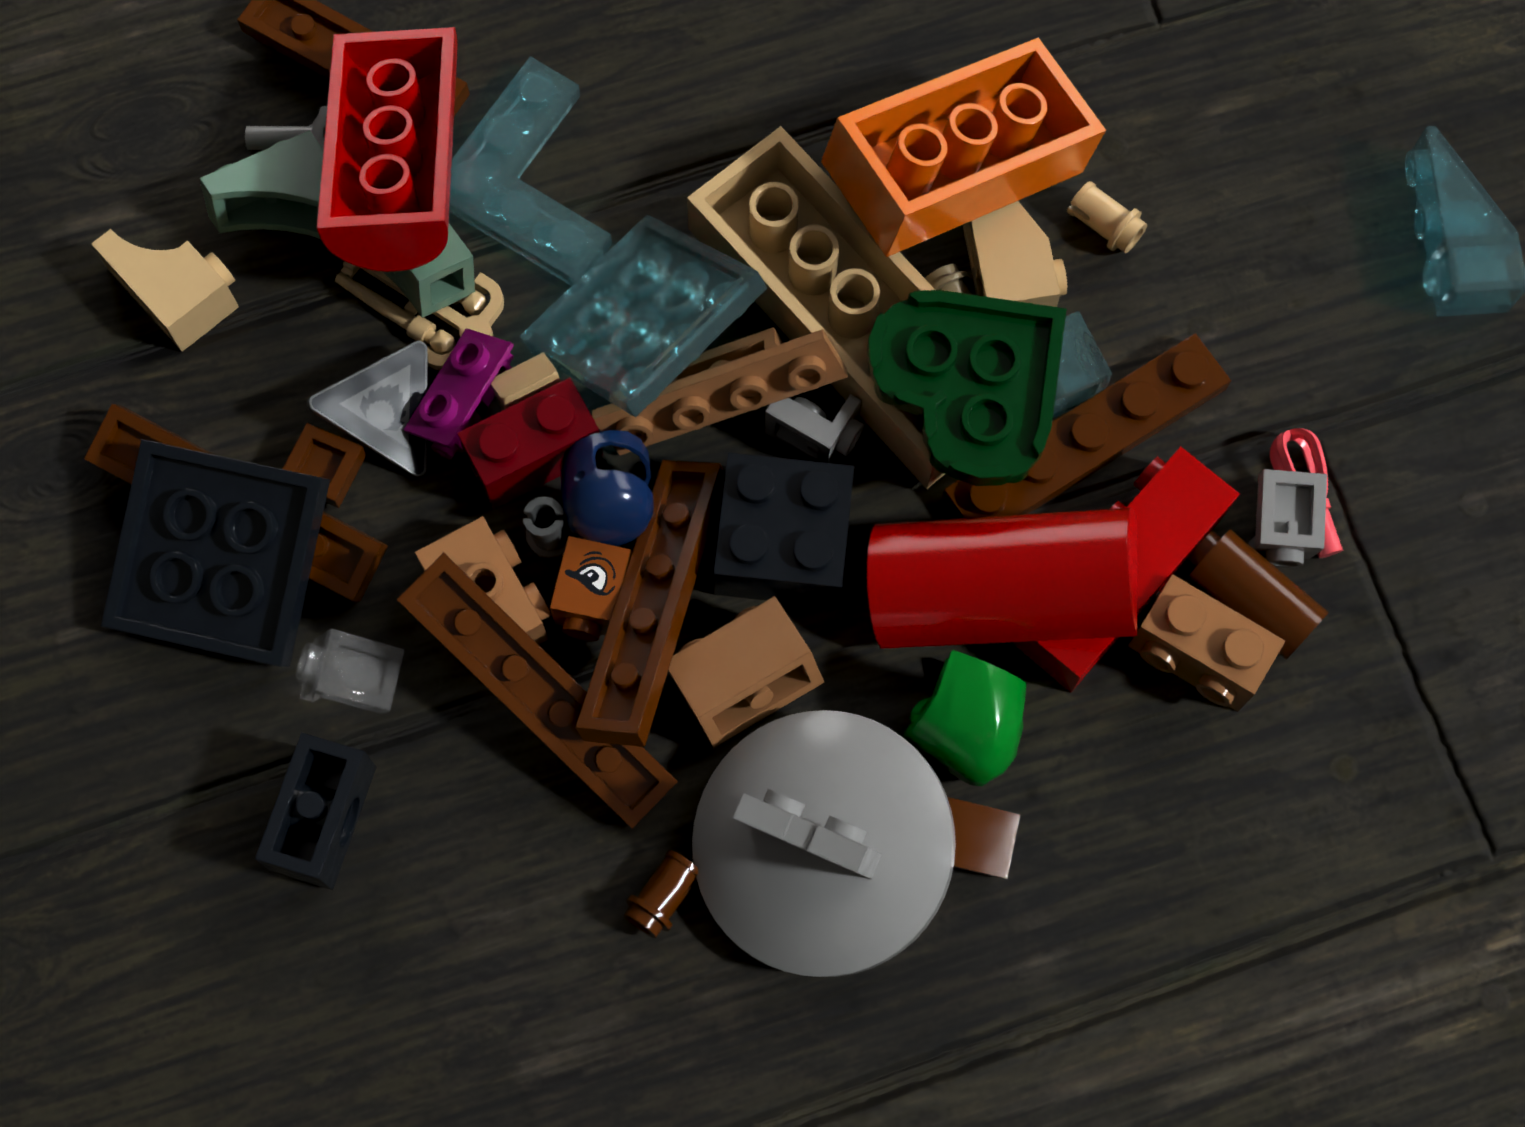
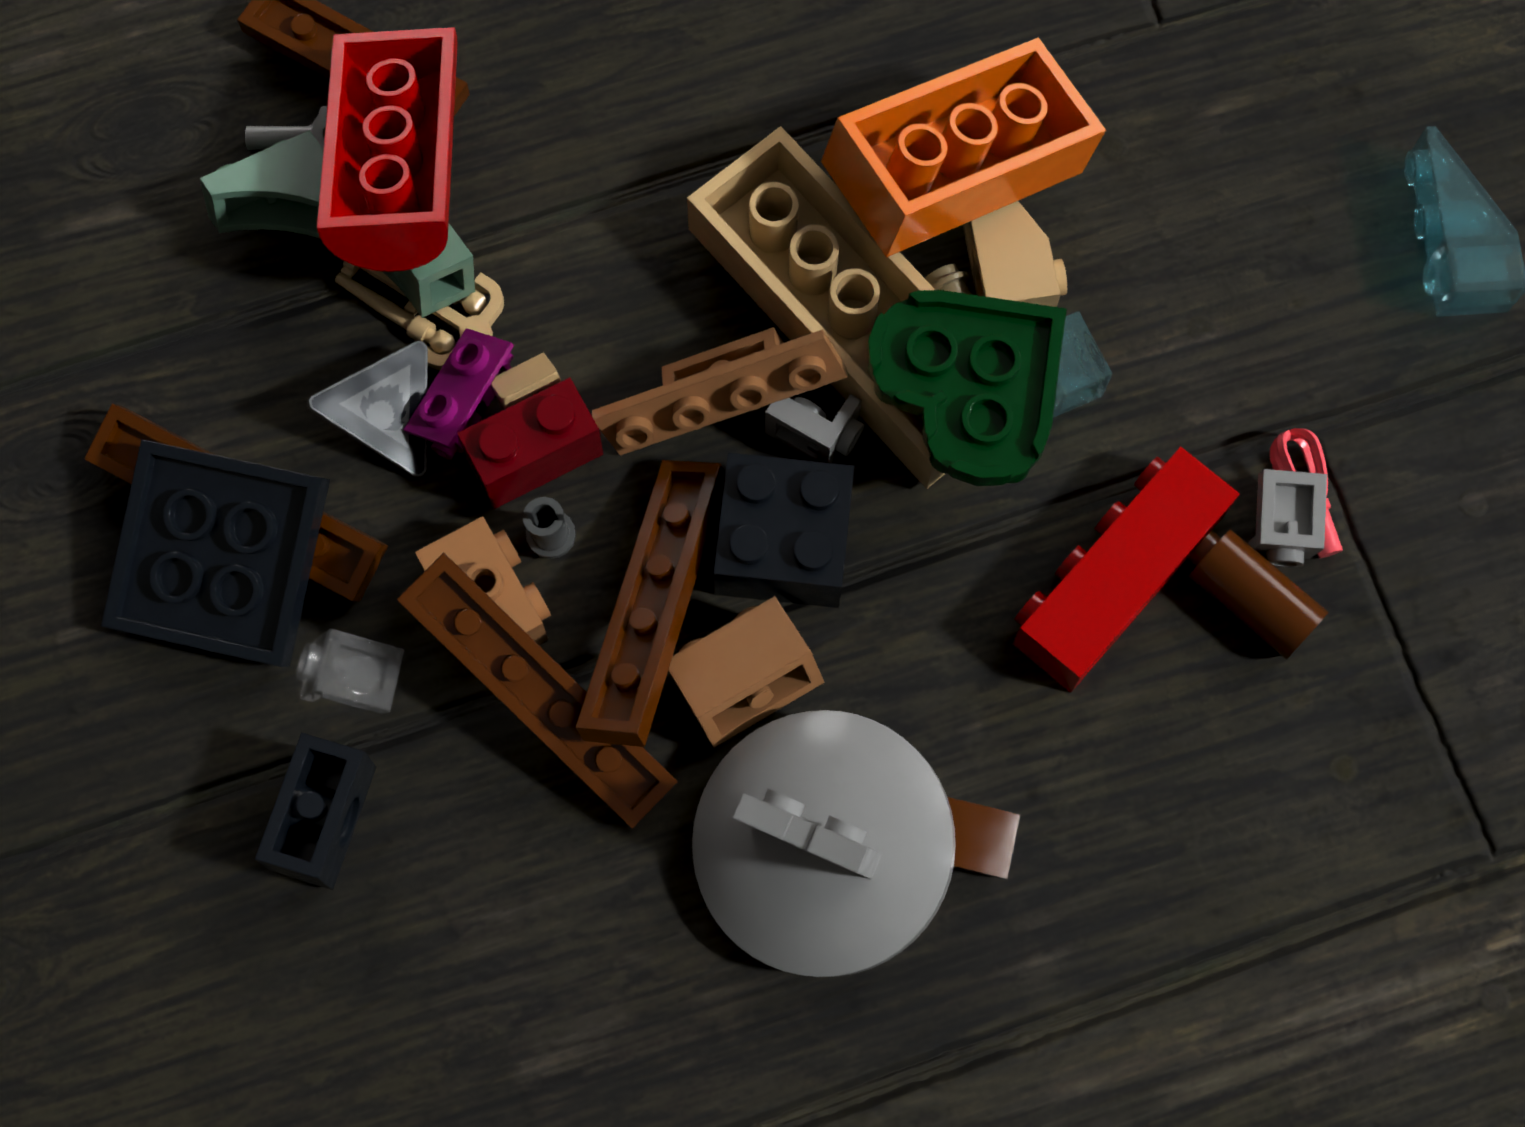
(173, 286): tan arch -> none
(327, 457): reddish brown plate -> none
(496, 154): clear light blue plate -> none
(588, 587): dark orange brick -> none
(605, 503): dark blue helmet -> none
(643, 313): clear light blue plate -> none
(662, 895): reddish brown pin -> none
(970, 720): green piece -> none
(1004, 578): red brick -> none
(1102, 430): reddish brown plate -> none
(1107, 217): tan pin -> none
(1206, 644): medium nougat brick -> none

